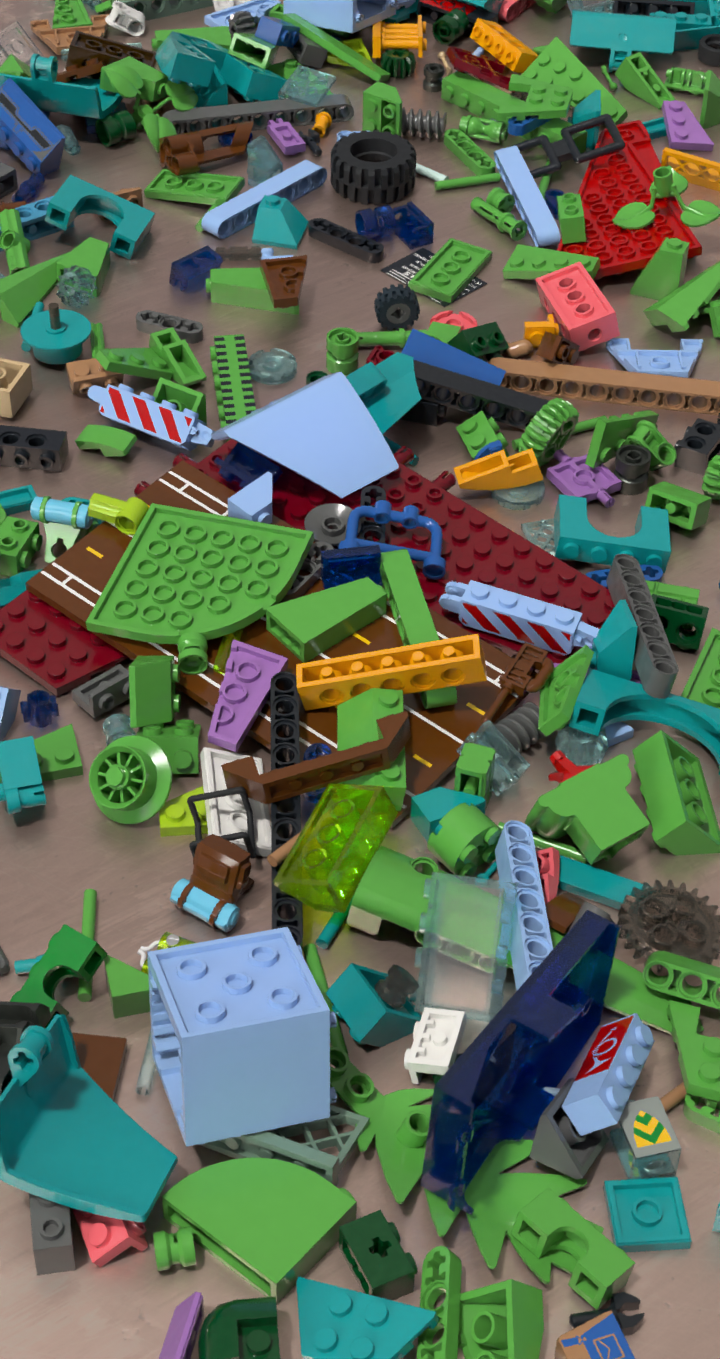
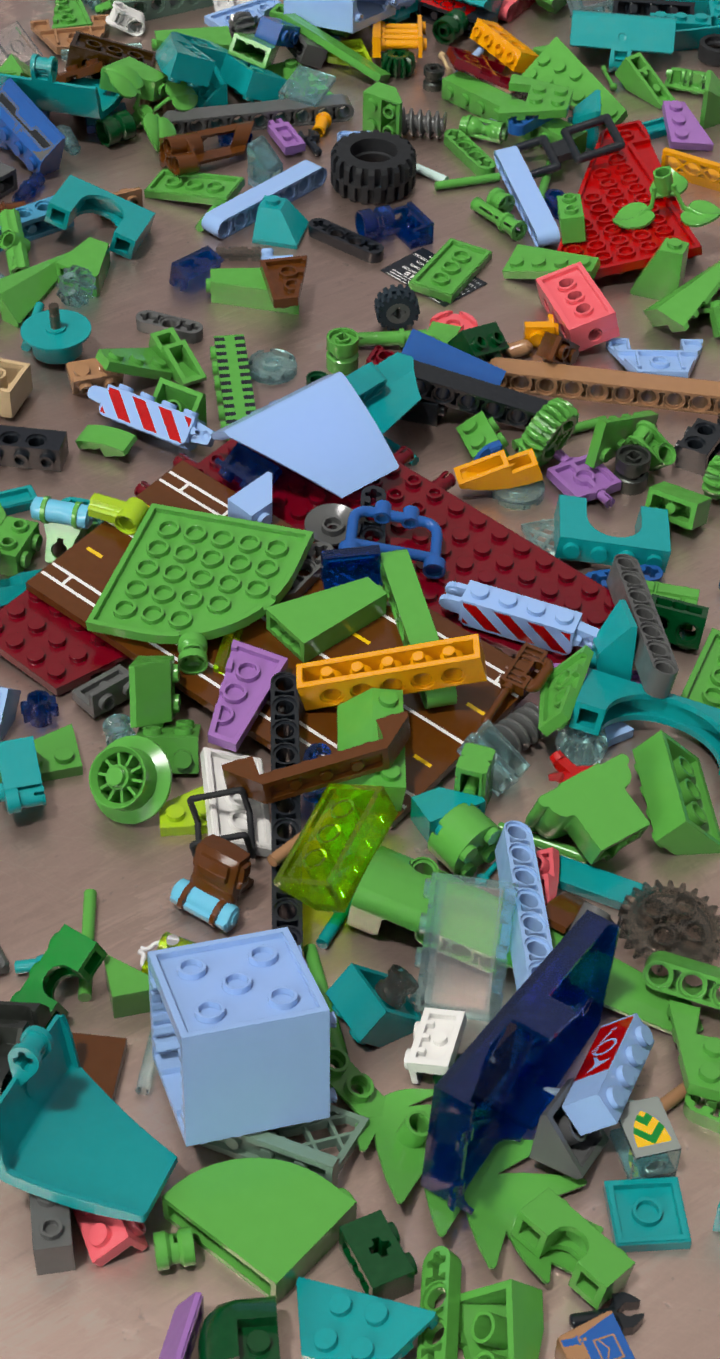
(96, 338): bright green axle -> none

